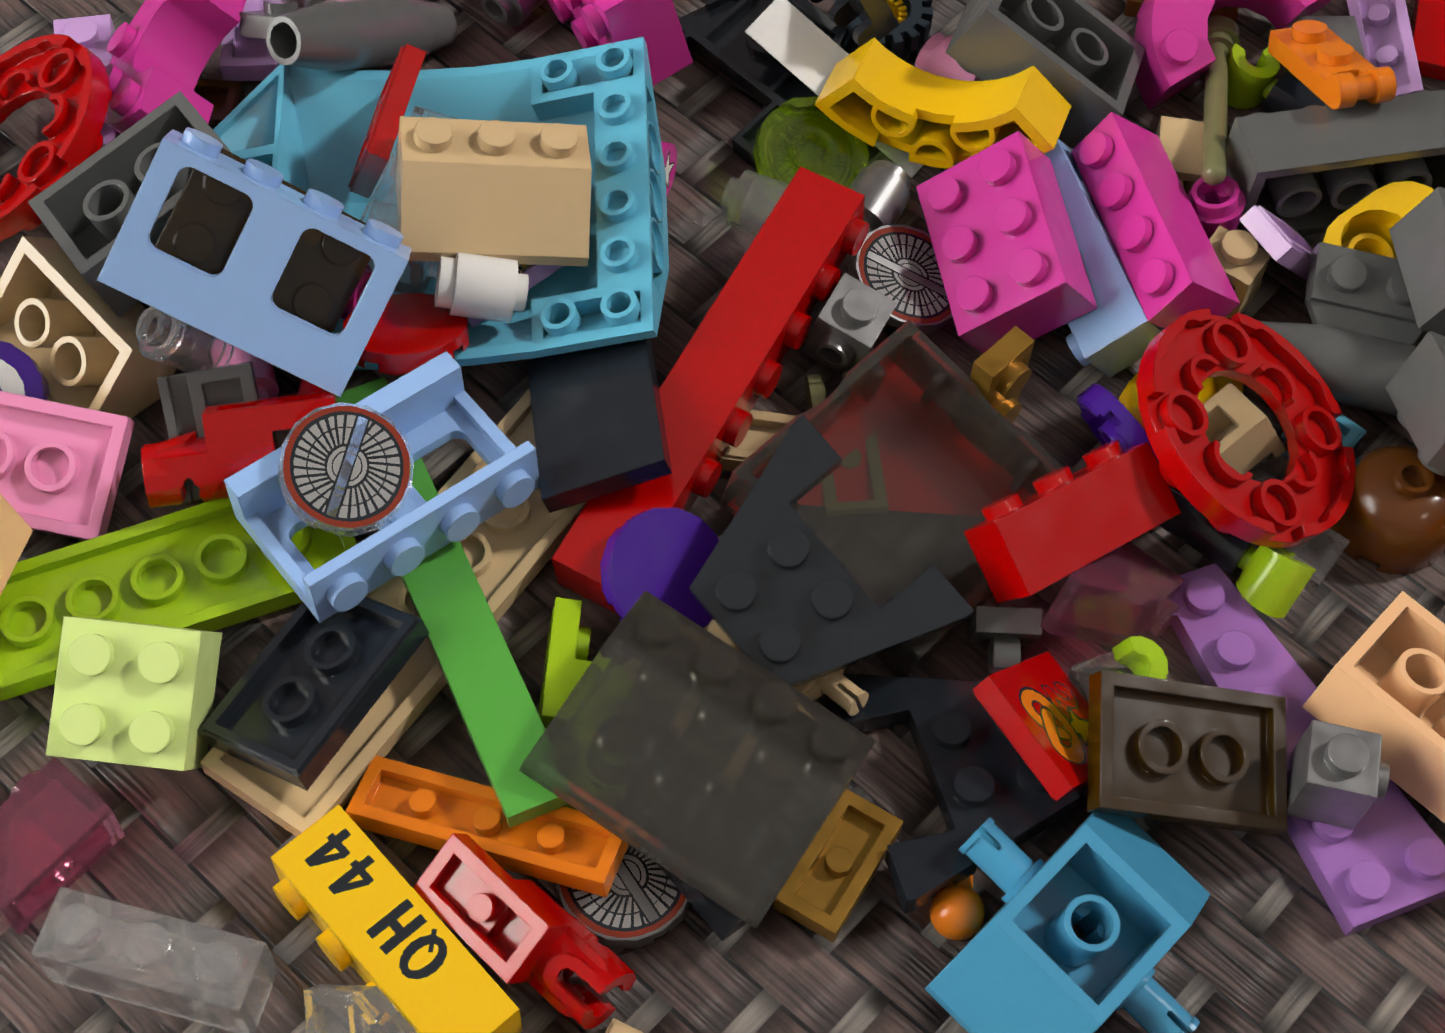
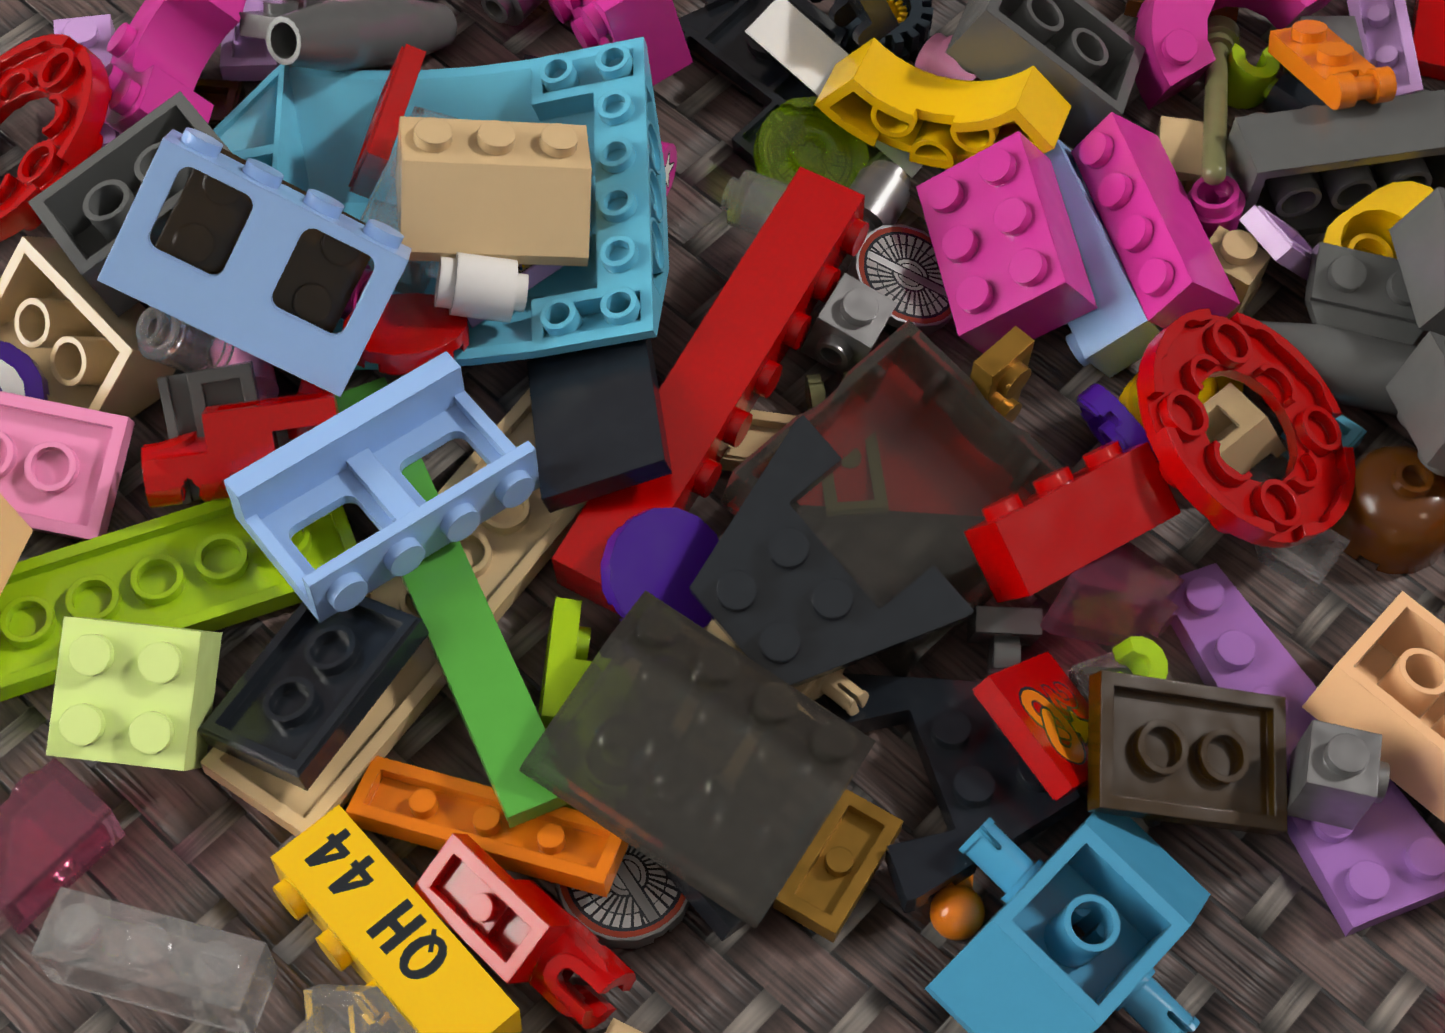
(345, 469): tile -> none
(1269, 575): piece -> none

